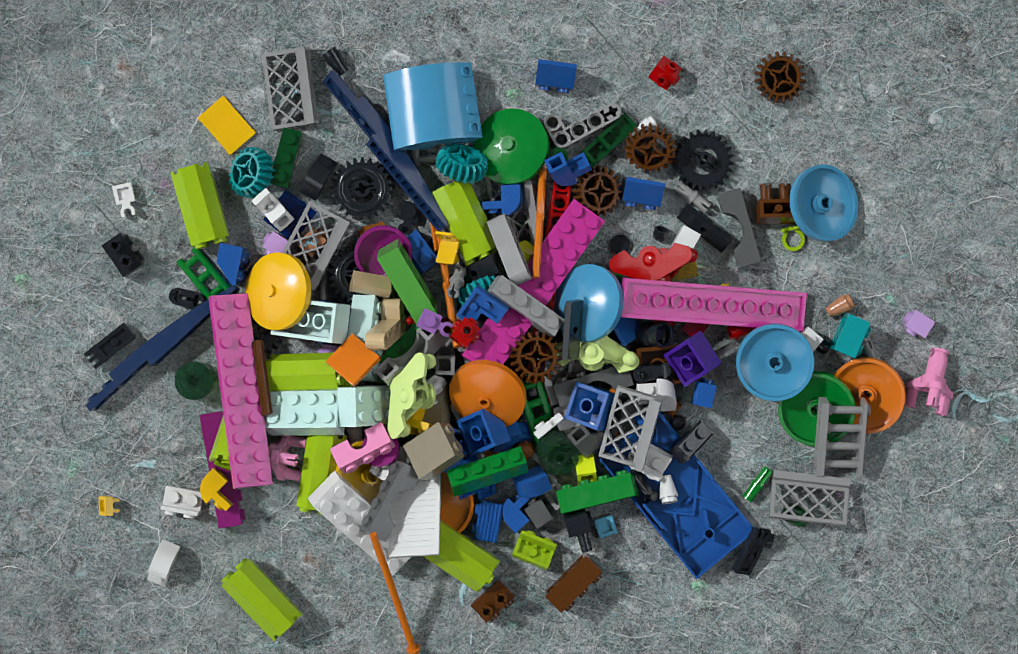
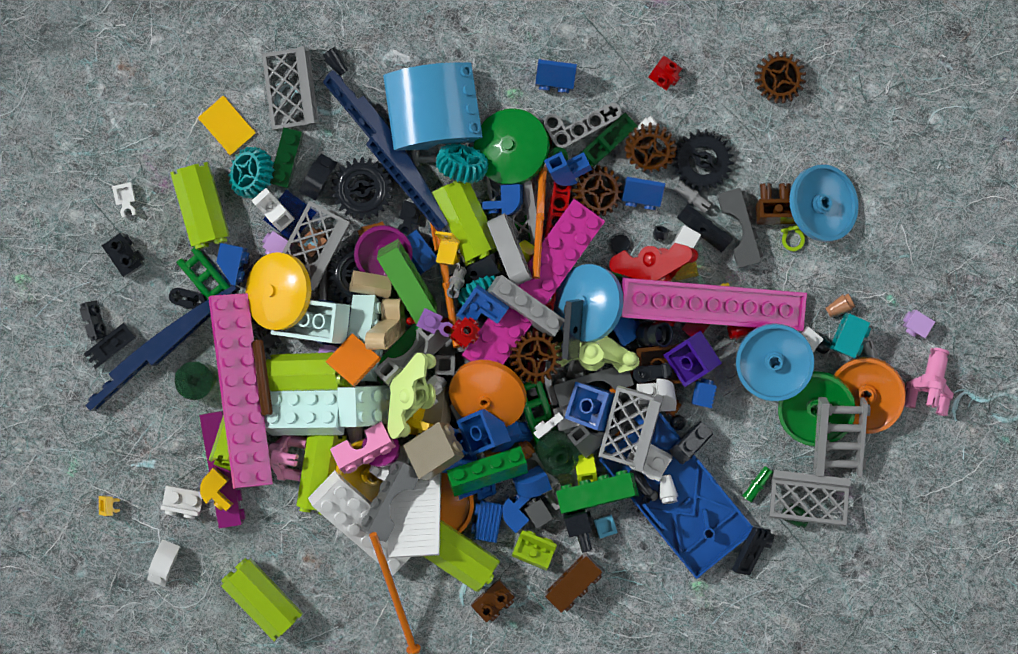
(91, 312): none -> black hinge

